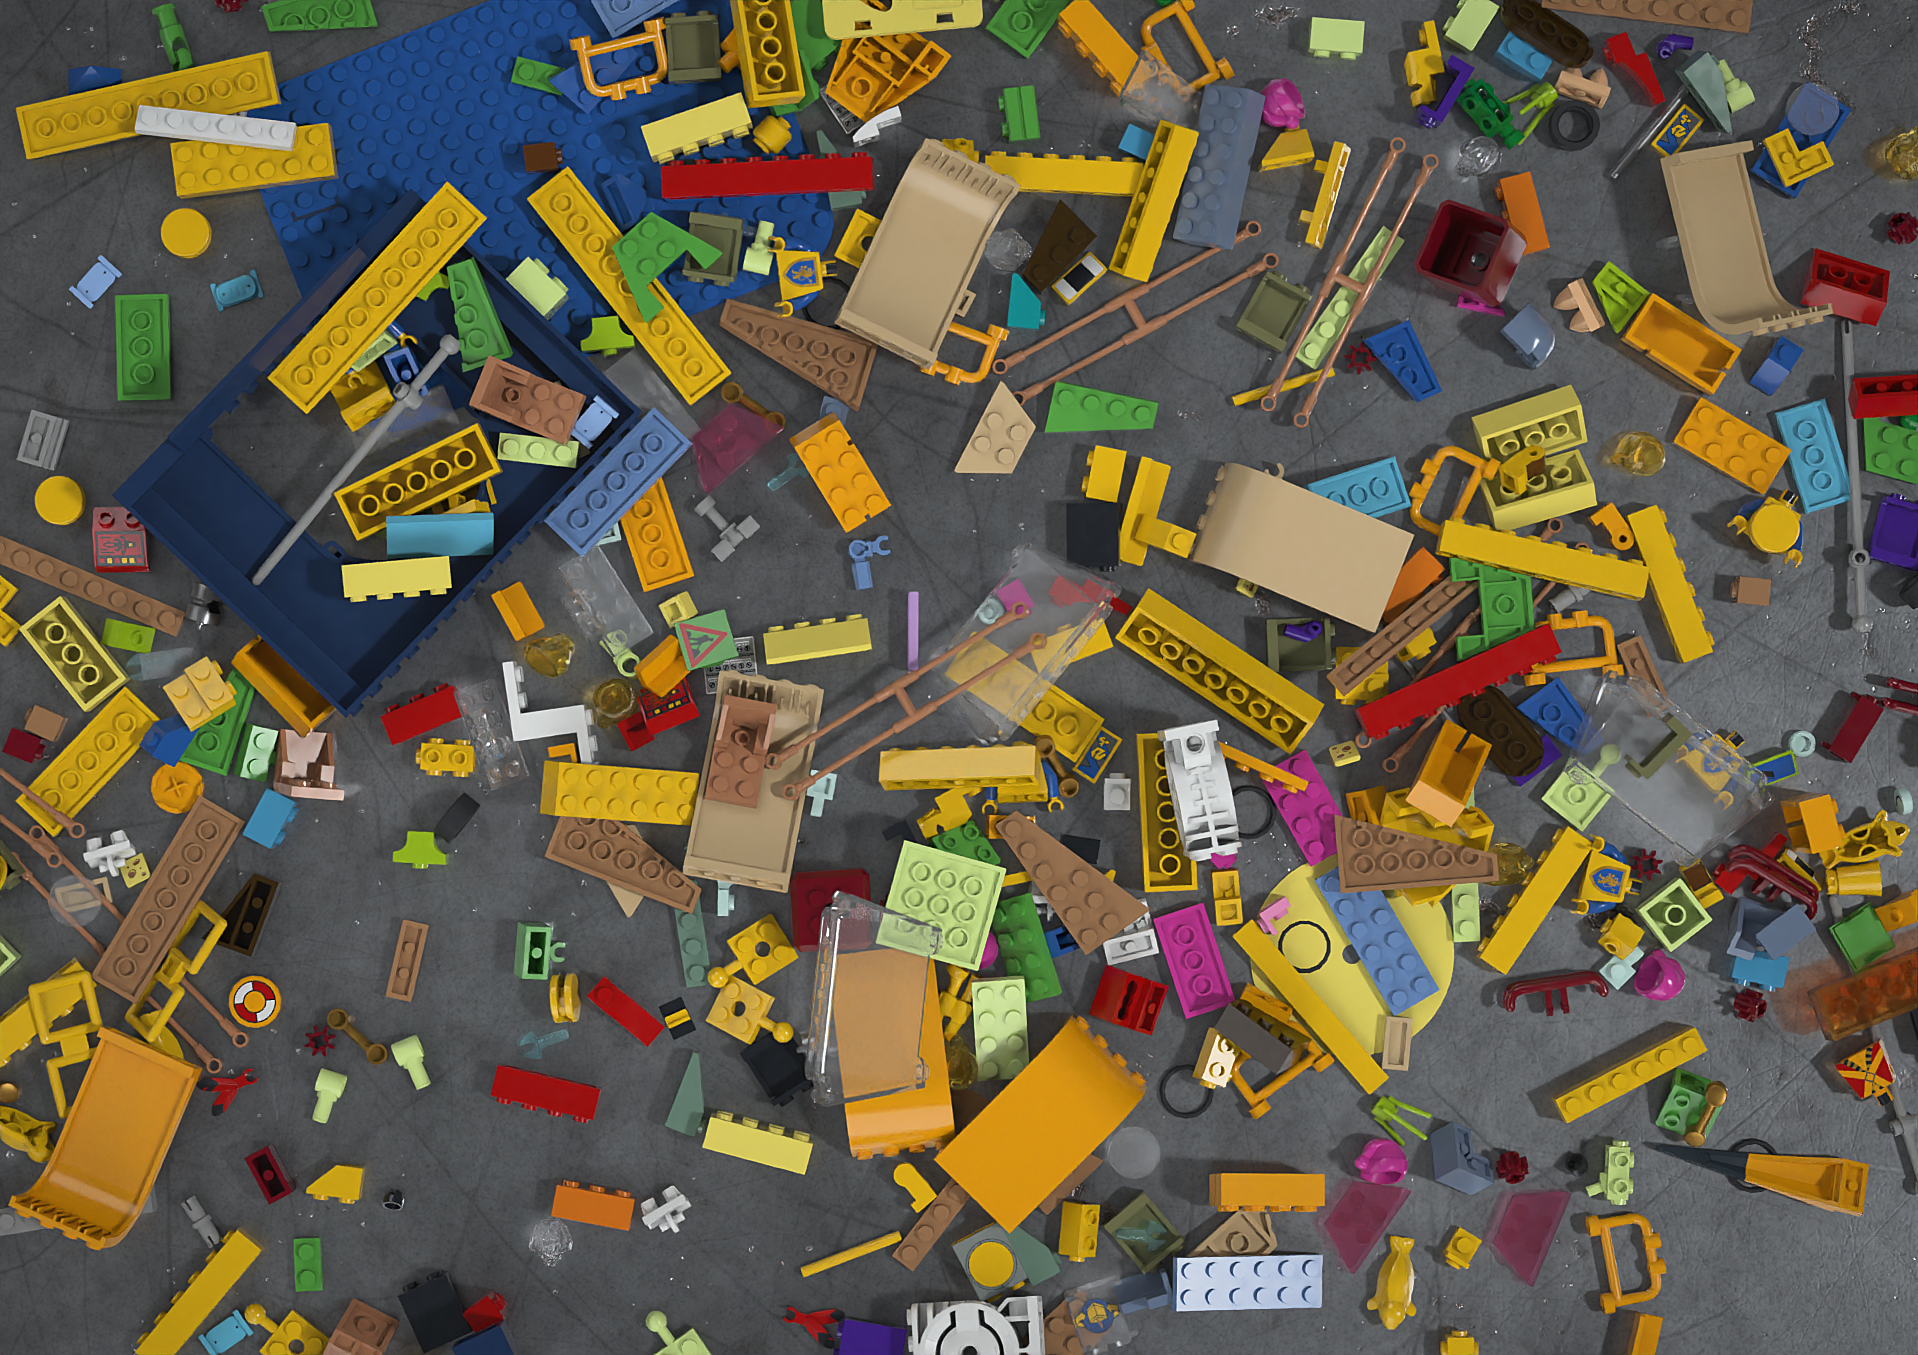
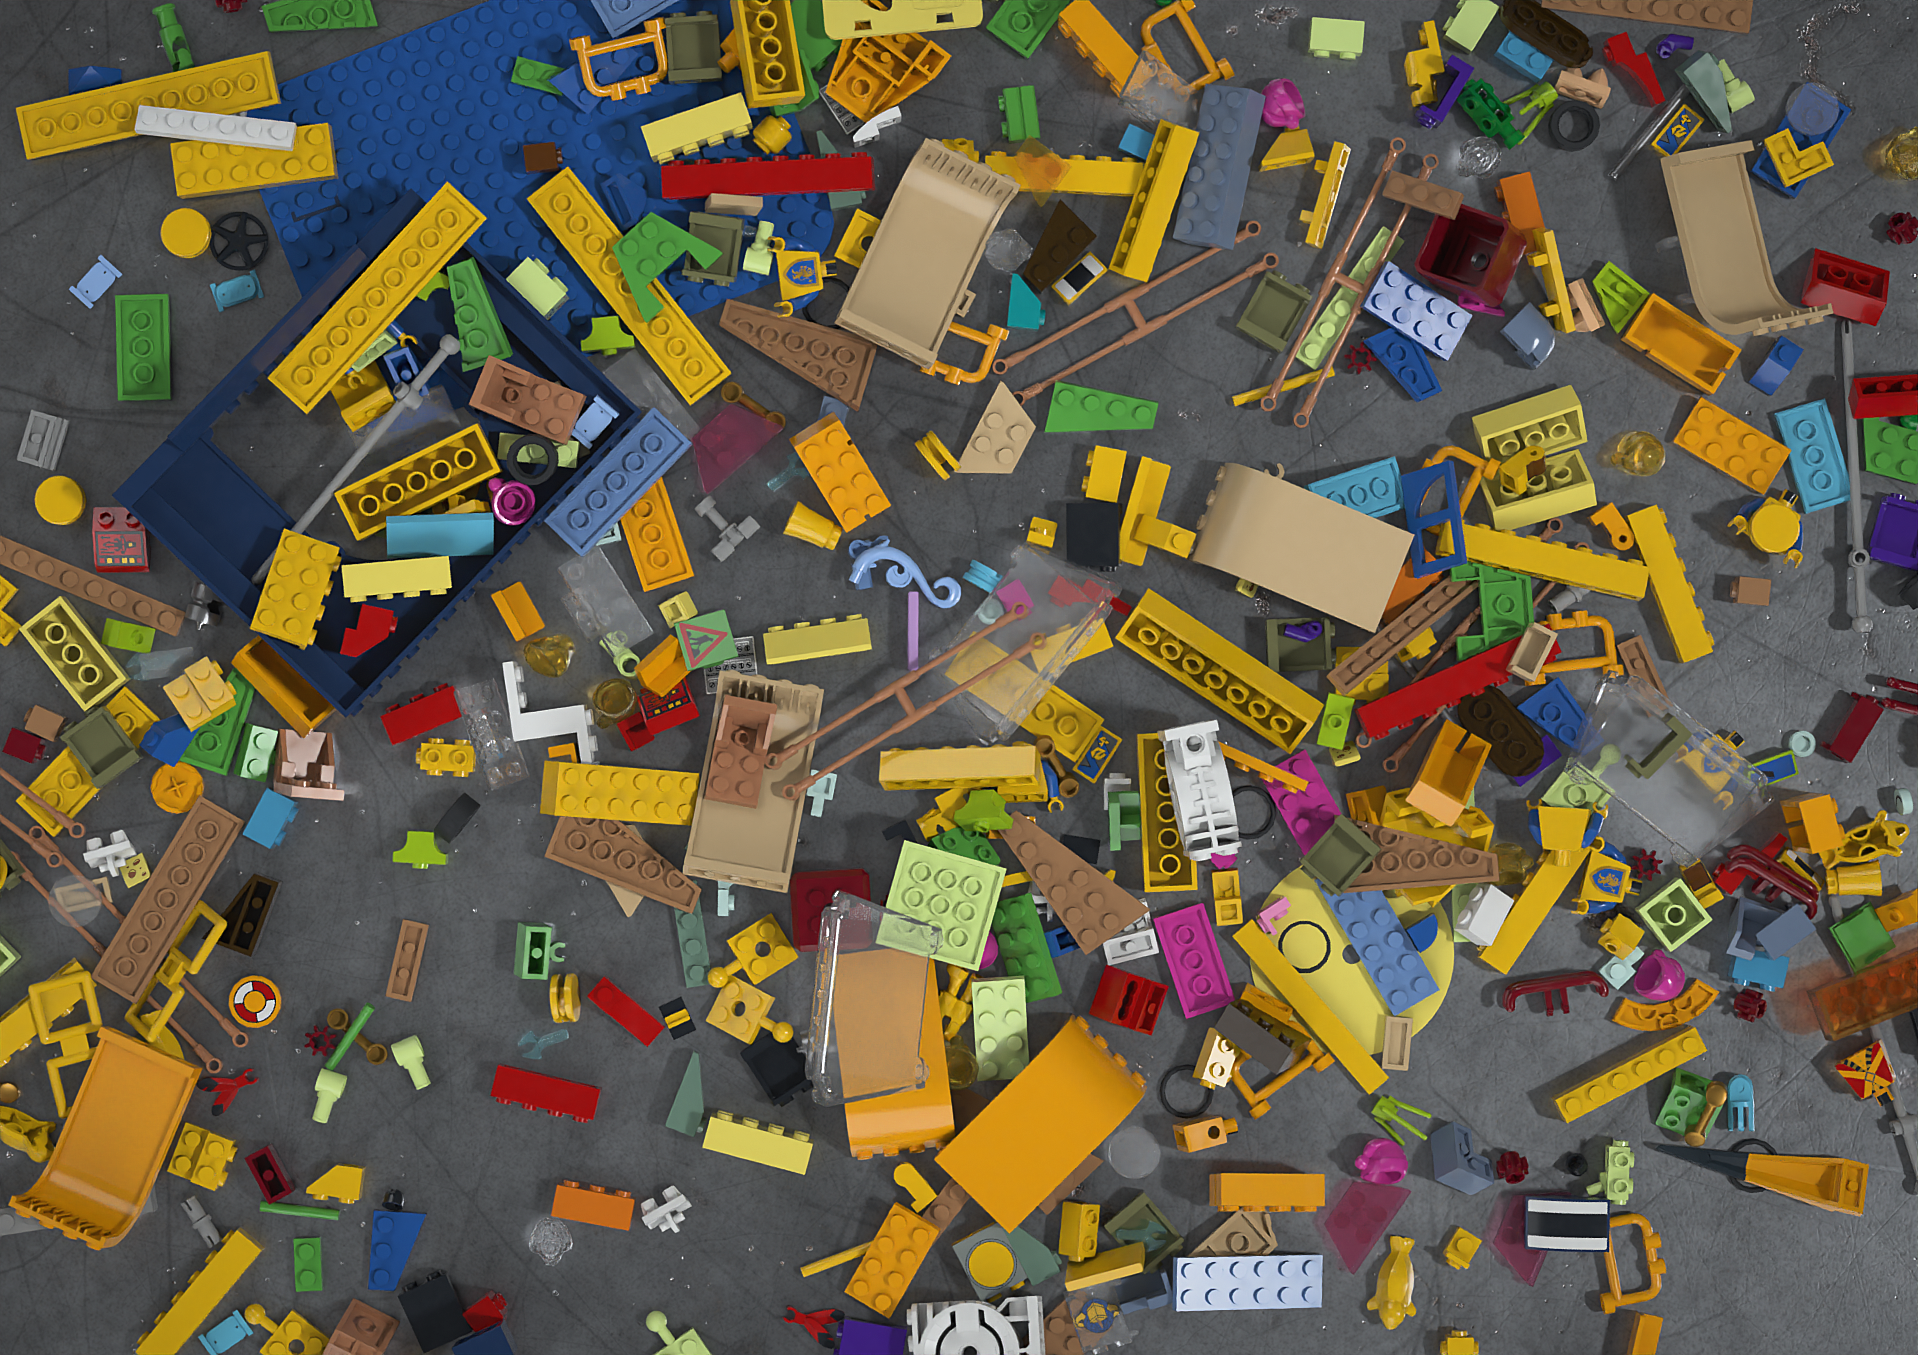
(101, 745): none -> olive panel
(202, 1156): none -> yellow plate
(239, 241): none -> black wheel
(296, 589): none -> yellow bracket
(300, 1210): none -> bright green bar
(349, 1037): none -> bright green bar
(372, 628): none -> red piece
(391, 1245): none -> blue wing
(511, 501): none -> dark pink piece
(514, 468): none -> black tyre
(733, 204): none -> tan tile
(812, 527): none -> yellow plant
(892, 1260): none -> light orange plate
(911, 569): none -> light blue plant
(936, 454): none -> yellow head
(982, 576): none -> medium azure wheel
(983, 812): none -> lime brick
(1040, 169): none -> clear yellow wing
(1042, 532): none -> yellow bracket
(1105, 1266): none -> yellow tile
(1123, 817): none -> bright green panel
(1194, 1136): none -> light orange torso
(1334, 720): none -> lime brick
(1339, 856): none -> olive panel
(1414, 488): none -> blue window
(1416, 310): none -> plate
(1423, 195): none -> medium nougat plate
(1423, 932): none -> blue brick
(1483, 914): none -> white brick
(1531, 652): none -> tan panel
(1558, 301): none -> yellow hinge
(1564, 828): none -> yellow torso
(1567, 1223): none -> slope
(1667, 1014): none -> light orange tile
(1740, 1095): none -> medium azure arm

